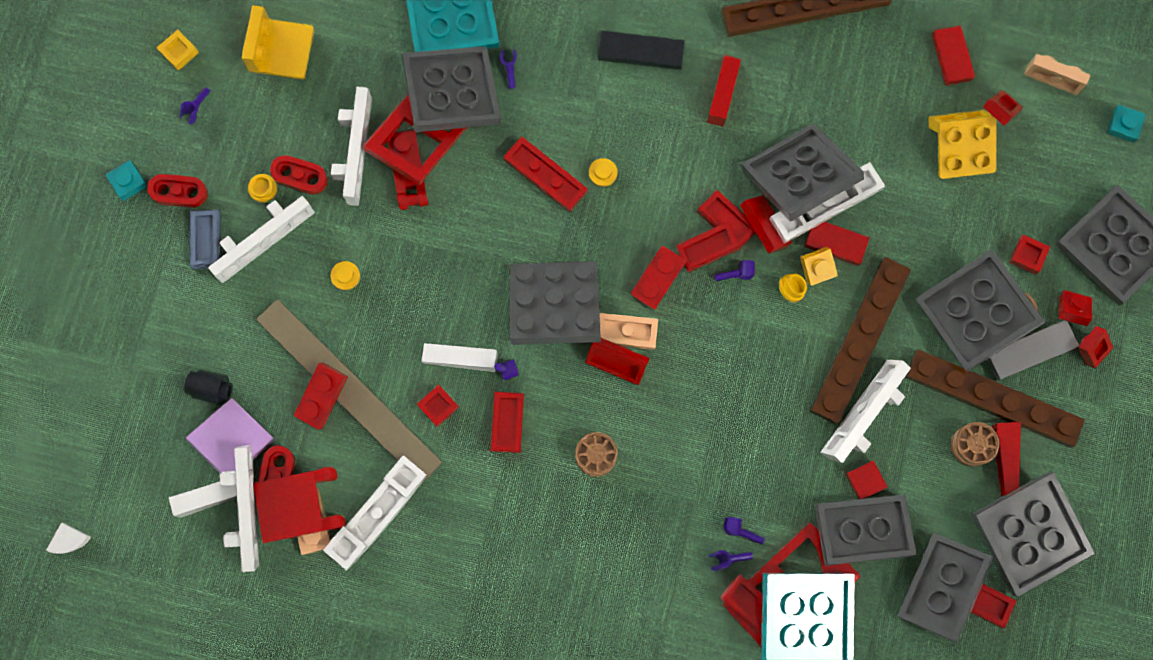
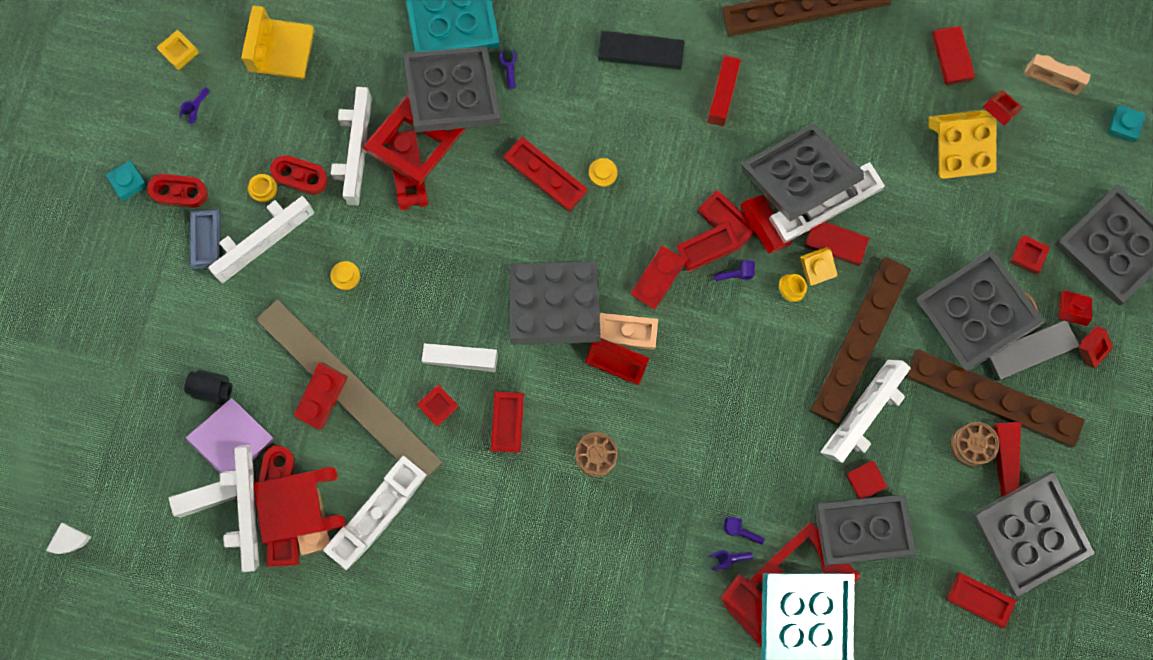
(283, 553): none -> red tile
(507, 369): dark purple hand -> none
(945, 587): dark grey plate -> none

